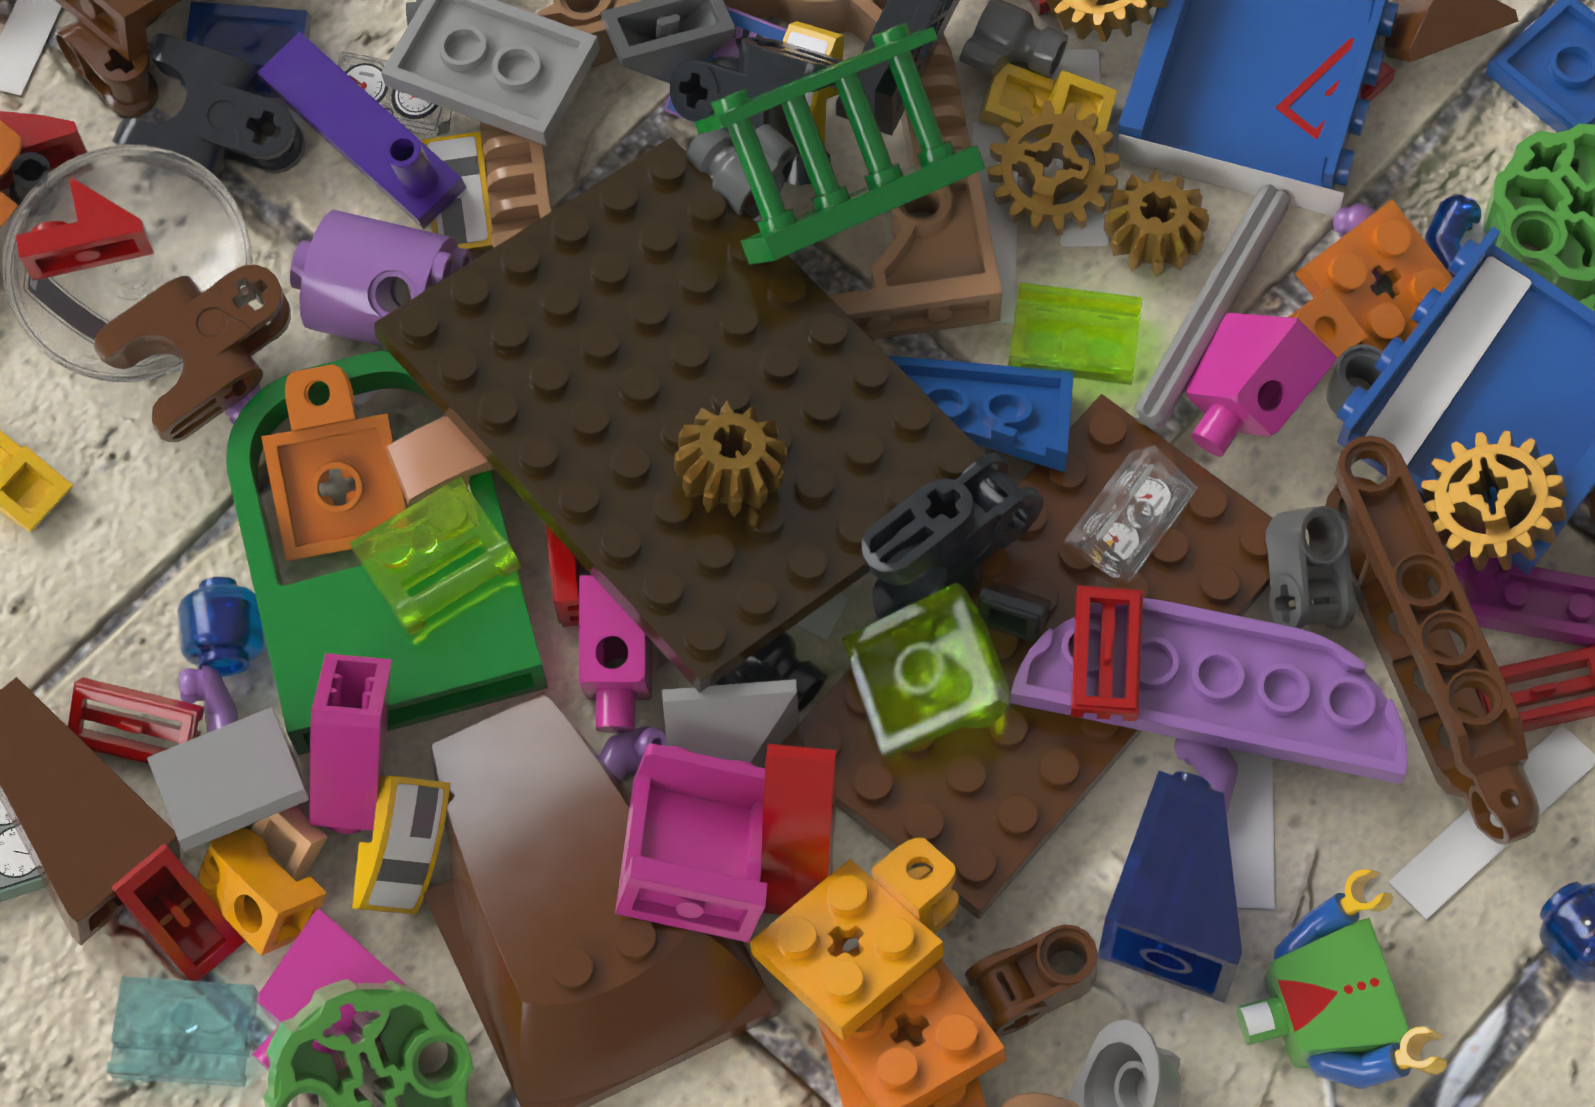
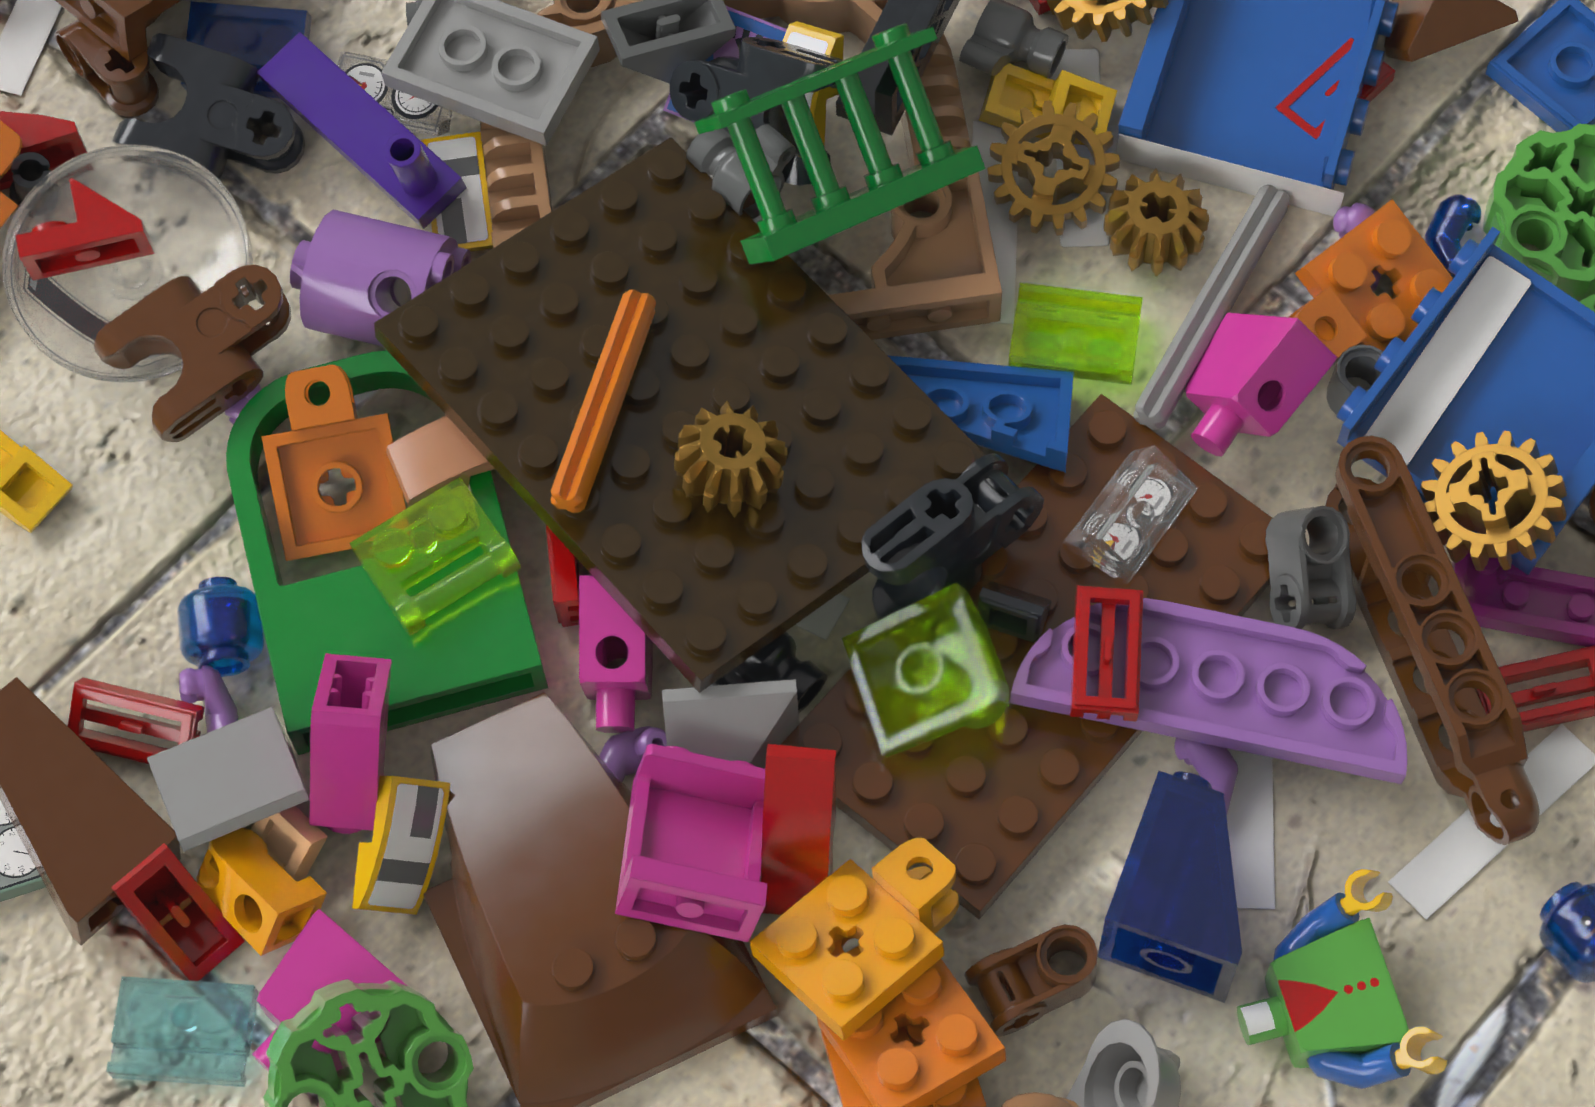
(603, 402): none -> orange axle

